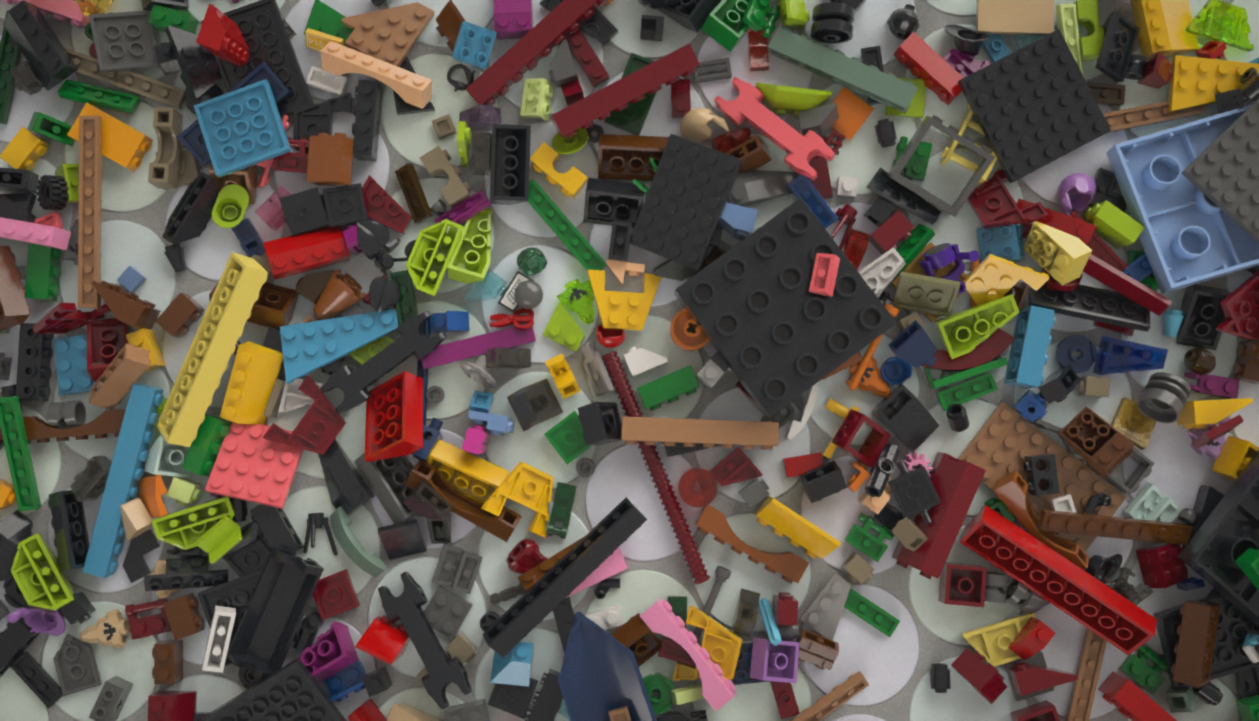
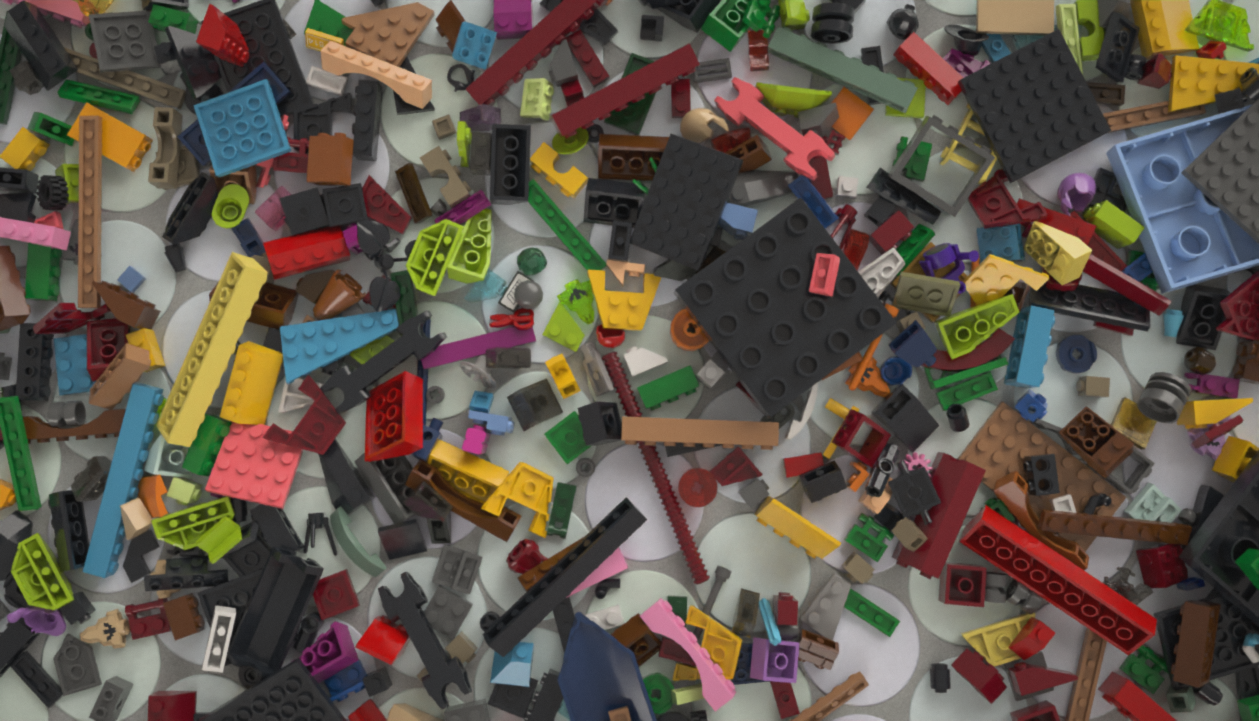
(168, 662): reddish brown brick -> none
(180, 315): reddish brown brick -> none
(275, 399): dark tan tile -> none
(449, 322): blue slope -> none
(507, 594): clear smoke axle -> none
(786, 563): dark orange arch -> none
(886, 133): black brick -> none
(1059, 384): black brick -> none
(1101, 566): black piece -> none
(1127, 356): clear blue wedge -> none

